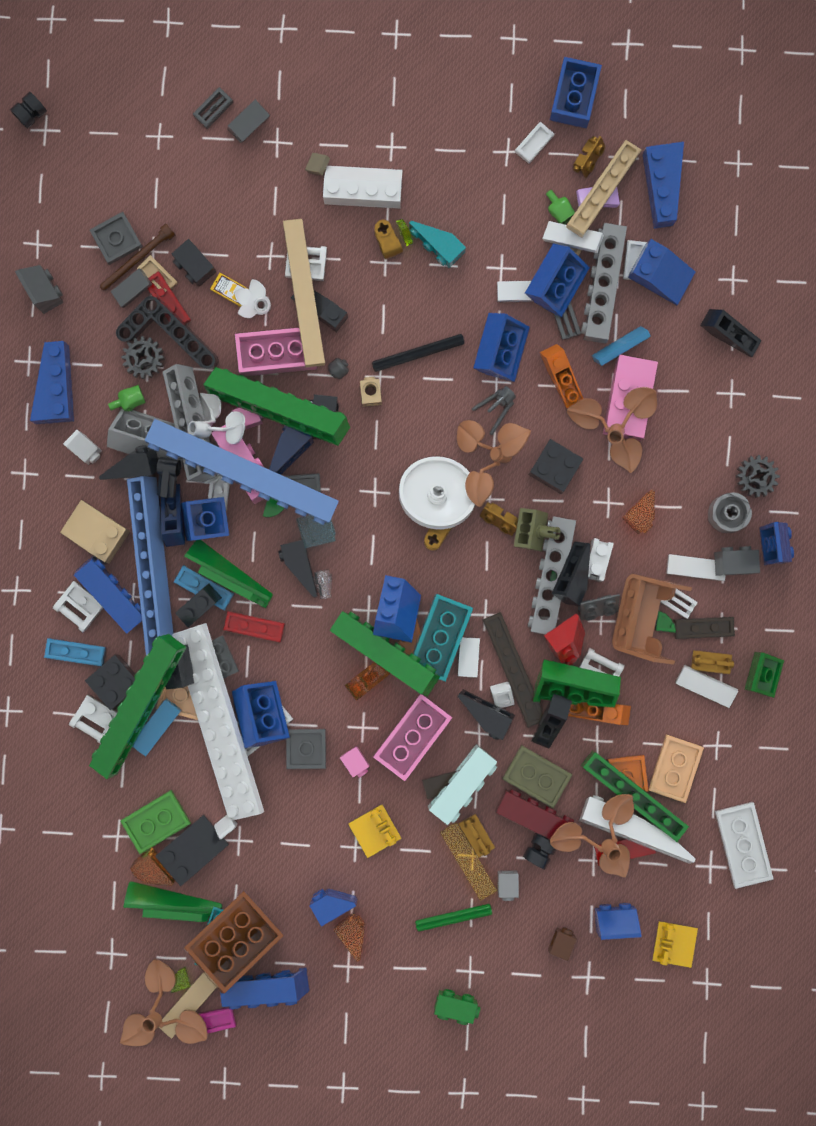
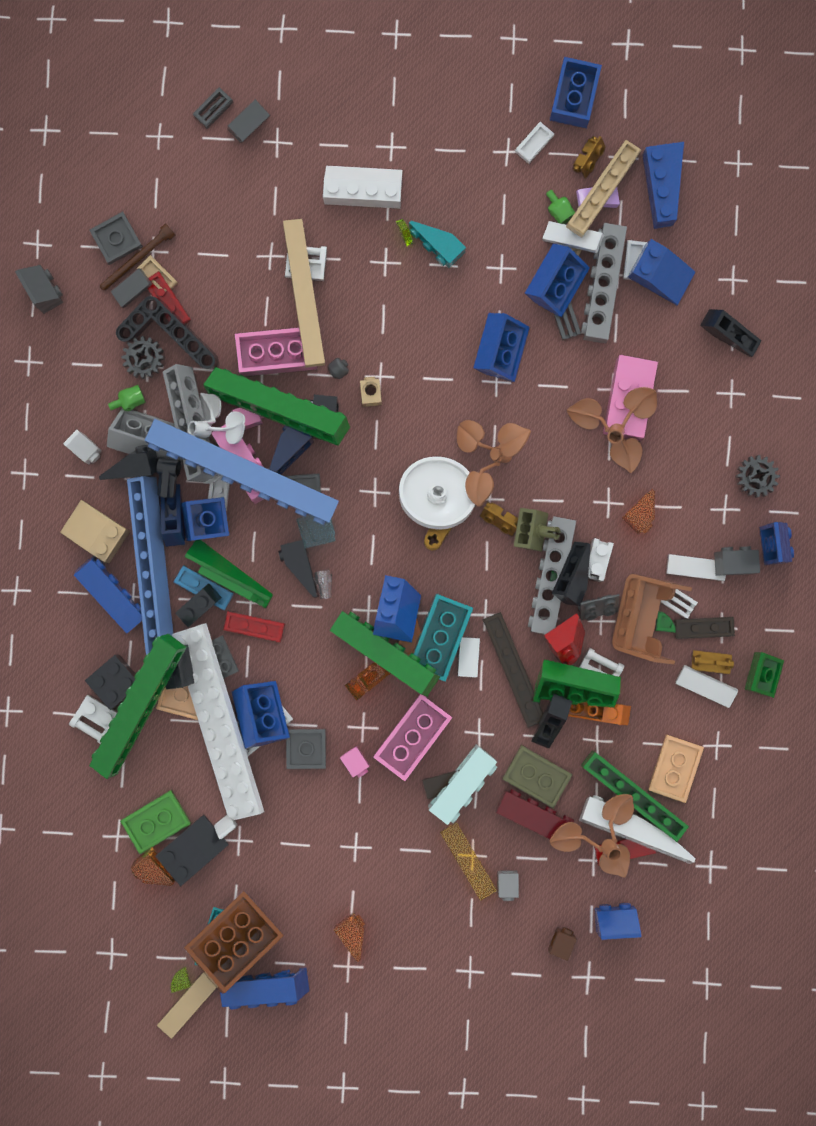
(28, 110): black wheel -> none
(54, 386): blue wedge -> none
(75, 652): dark azure tile -> none
(83, 601): white plate -> none
(141, 1030): nougat plant -> none
(156, 726): dark azure tile -> none
(168, 904): green wedge -> none
(193, 262): black brick -> none
(219, 1019): dark pink tile -> none
(226, 287): tile -> none
(249, 299): white plate -> none
(272, 509): green tile -> none
(317, 164): dark tan tile -> none
(329, 312): black slope -> none
(331, 904): blue slope -> none
(375, 831): yellow hinge -> none
(388, 242): pearl gold piece -> none
(418, 352): black axle -> none
(453, 917): green axle -> none
(456, 1007): green brick -> none
(477, 836): pearl gold hinge -> none
(489, 716): black slope -> none
(502, 695): white slope -> none
(504, 397): dark grey plant -> none
(512, 291): white tile -> none
(540, 851): black wheel -> none
(555, 466): black brick -> none
(561, 374): orange slope -> none
(621, 345): dark azure tile -> none
(633, 768): orange tile -> none
(674, 944): yellow hinge -> none
(739, 508): light grey brick -> none
(744, 845): white tile -> none

